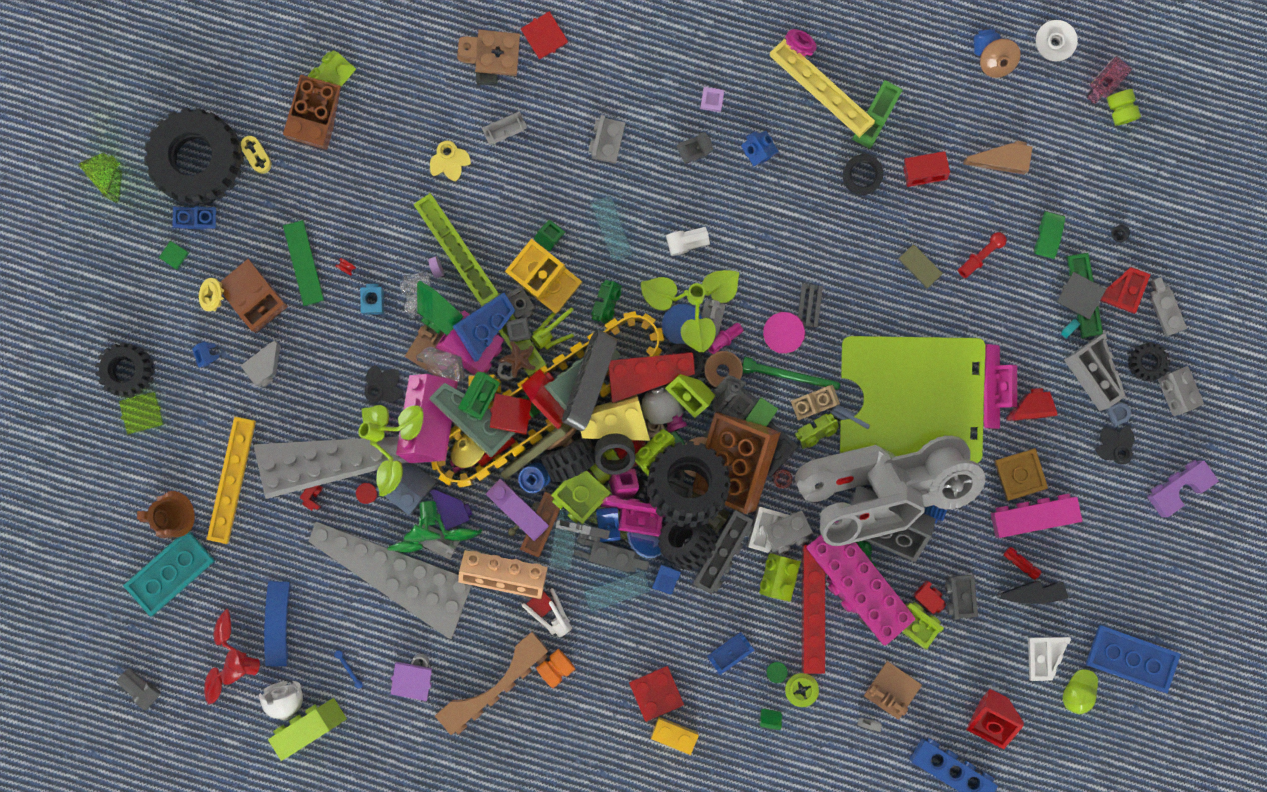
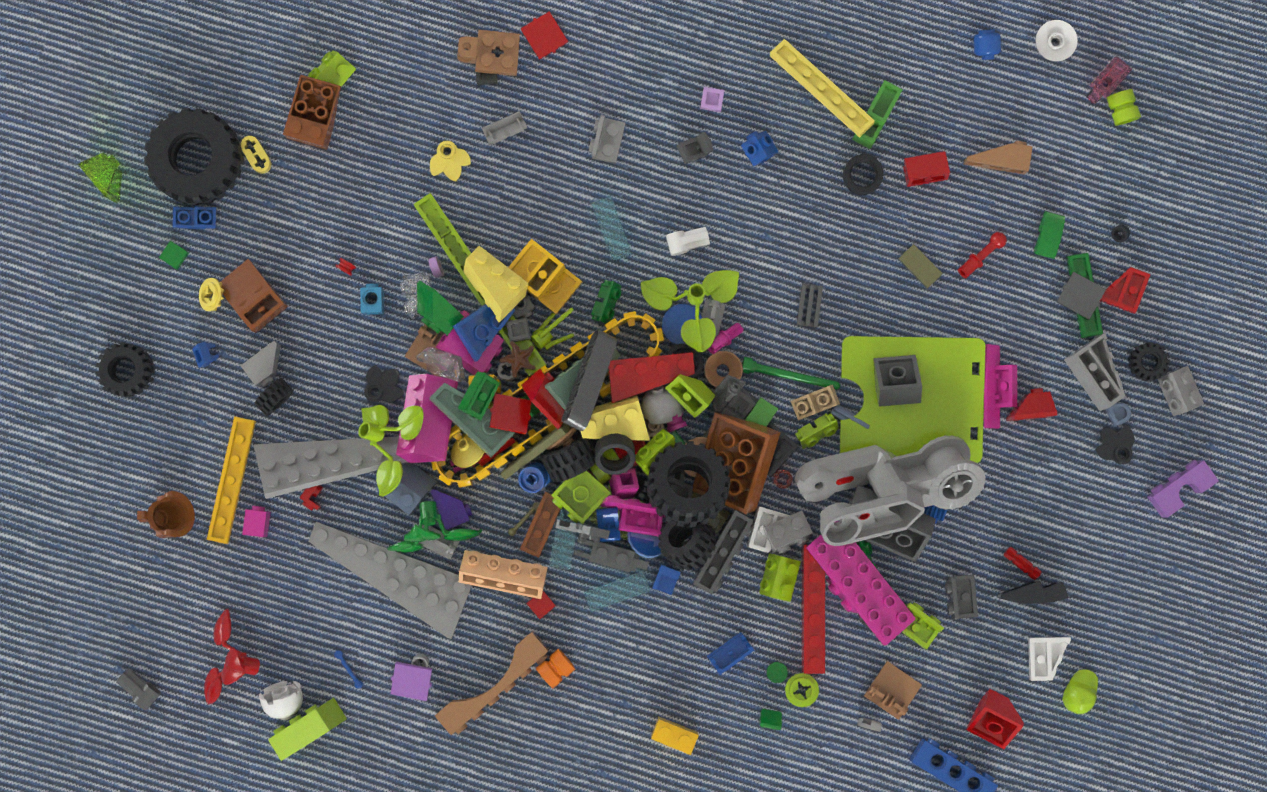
(141, 413): clear neon green piece -> none
(169, 573): teal tile -> none
(256, 522): none -> dark pink brick
(274, 397): none -> black tyre
(276, 623): blue slope -> none
(303, 263): green tile -> none
(366, 493): red tile -> none
(495, 282): none -> light yellow wedge
(517, 509): medium lavender slope -> none
(549, 235): green slope -> none
(560, 624): white plant -> none
(656, 693): red plate -> none
(784, 332): dark pink tile -> none
(801, 42): dark pink gear -> none
(897, 380): none -> dark grey slope
(929, 598): red brick -> none
(996, 52): medium nougat dish -> none
(1021, 474): pearl gold plate -> none
(1037, 516): dark pink brick -> none
(1070, 328): teal tile -> none
(1133, 659): blue plate -> none
(1166, 308): light grey hinge -> none

